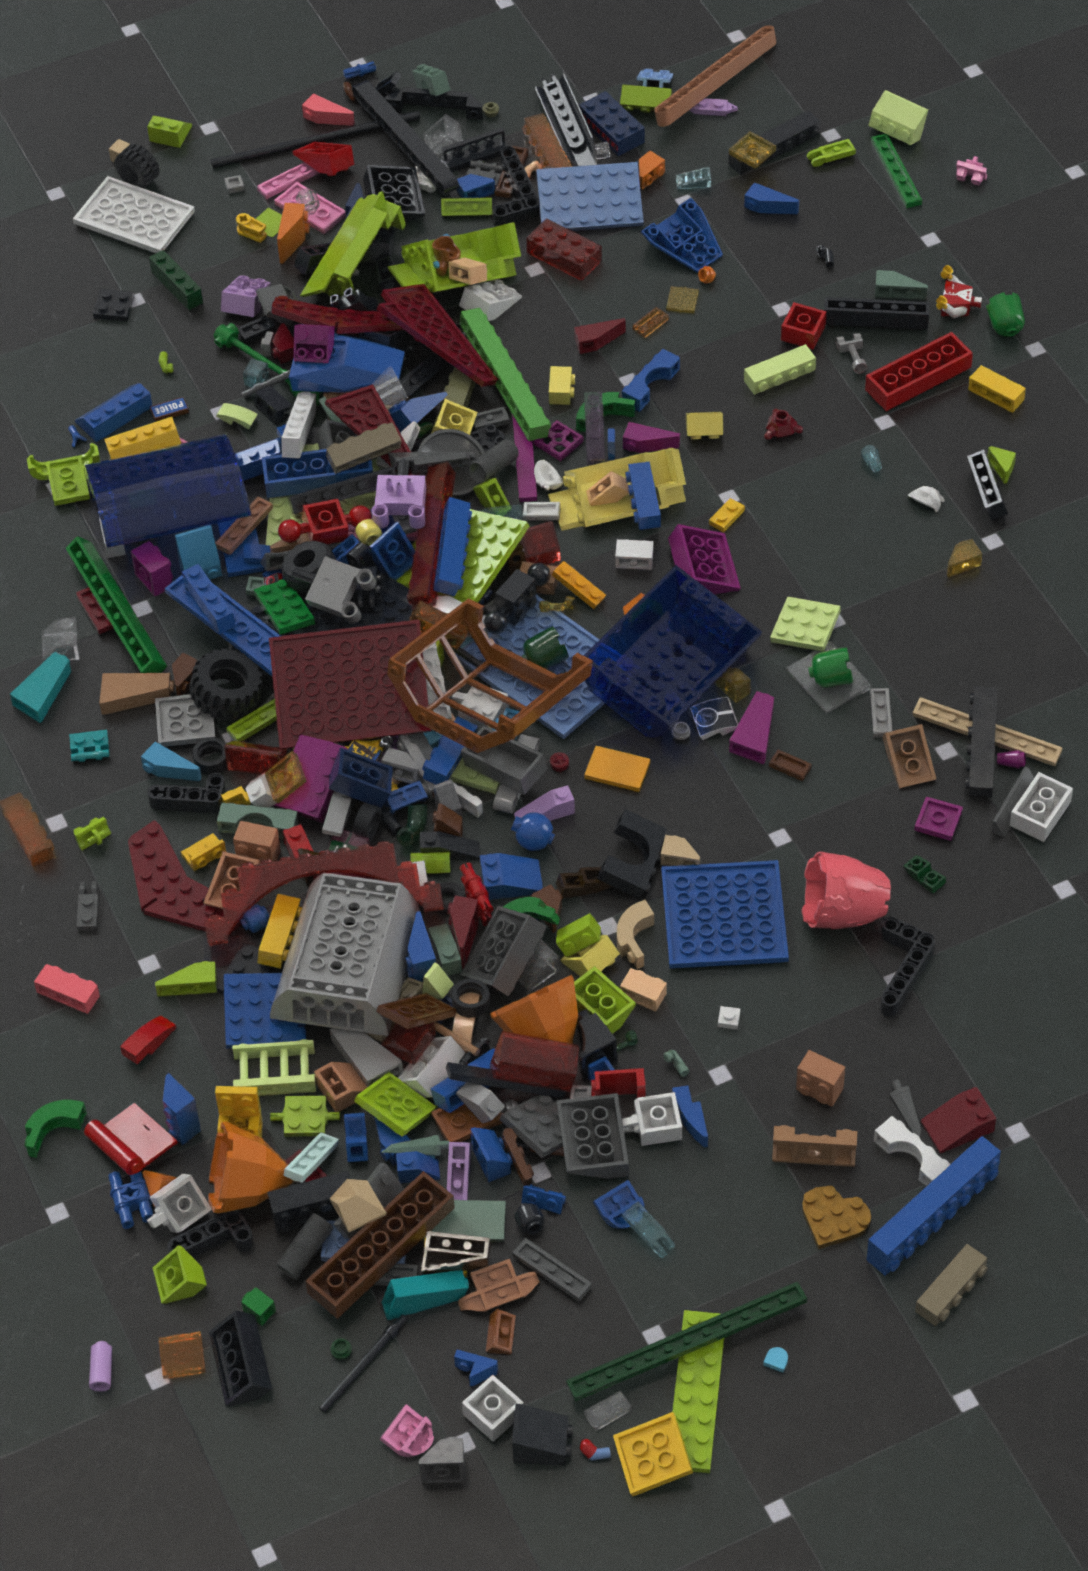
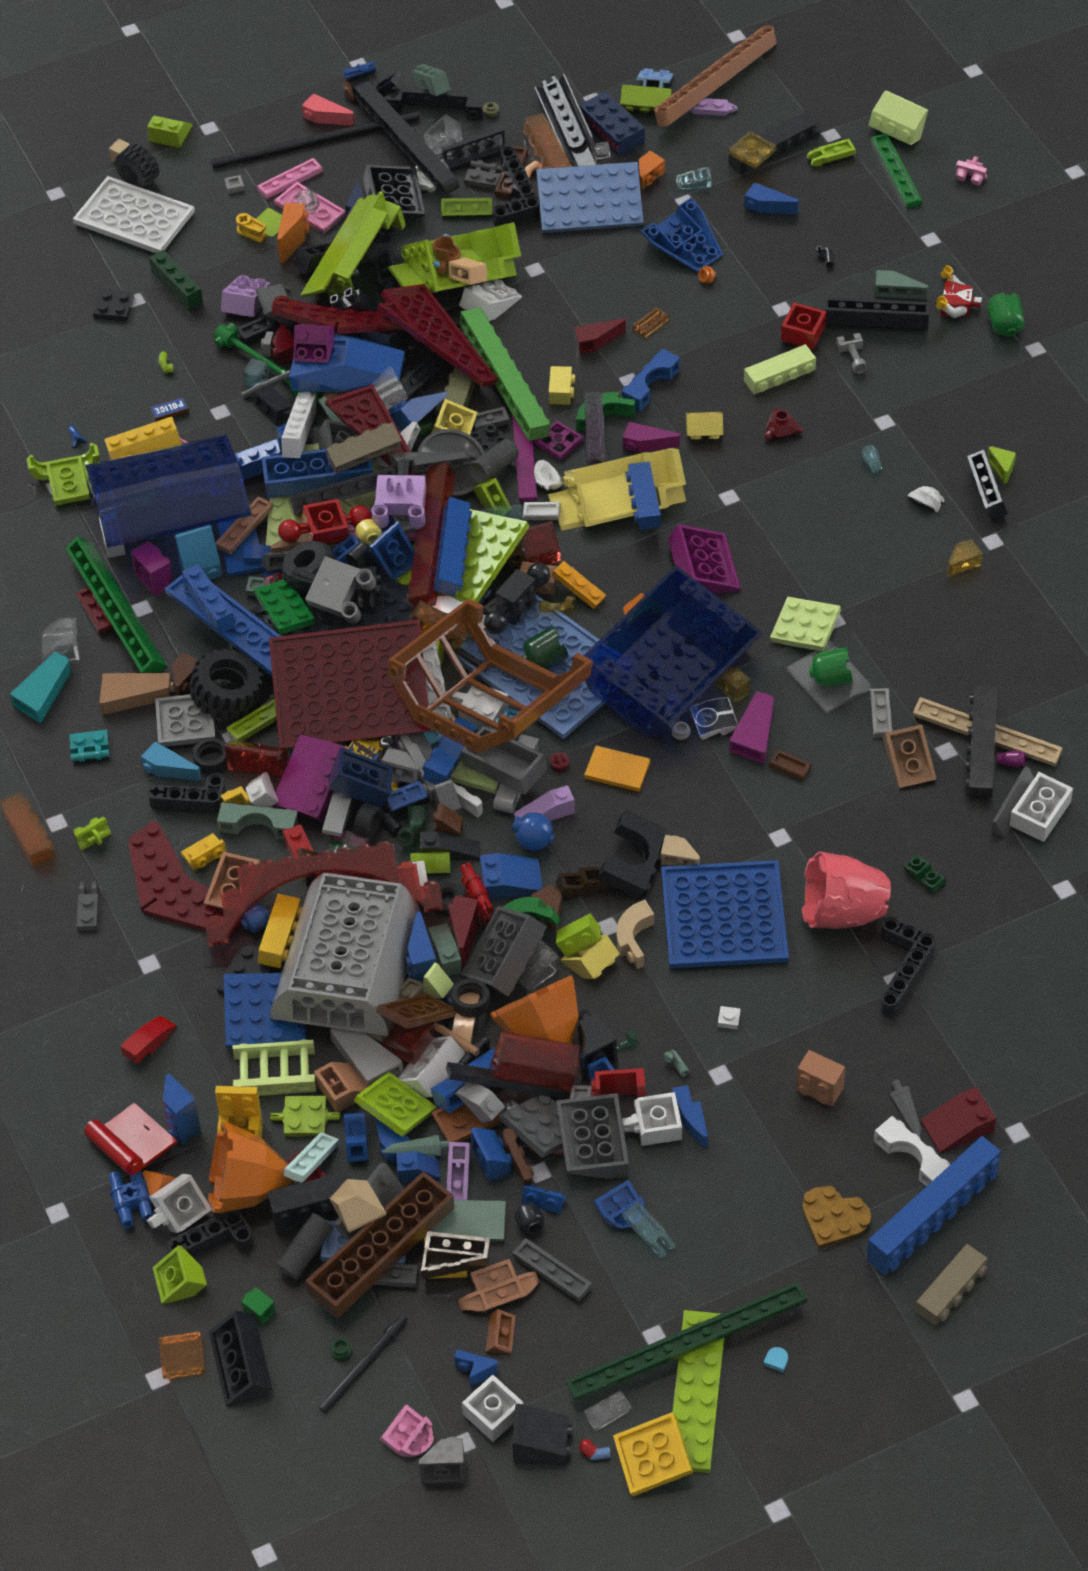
(52, 1116): green arch -> none
(67, 988): coral brick -> none
(100, 1366): lavender brick -> none
(115, 412): blue slope -> none
(190, 980): lime slope -> none
(236, 413): yellowish green slope -> none
(257, 841): nougat brick -> none
(285, 777): clear yellow plate -> none
(326, 157): red slope -> none
(423, 1292): teal slope -> none
(475, 186): blue slope -> none
(564, 249): clear red brick -> none
(604, 998): lime slope -> none
(608, 490): light nougat slope -> none
(611, 444): blue tile -> none
(634, 554): white brick -> none
(644, 989): light nougat brick -> none
(682, 299): clear yellow piece -> none
(726, 515): yellow plate -> none
(814, 1149): medium nougat piece -> none
(918, 371): red brick -> none
(938, 818): magenta plate -> none
(996, 388): yellow brick -> none

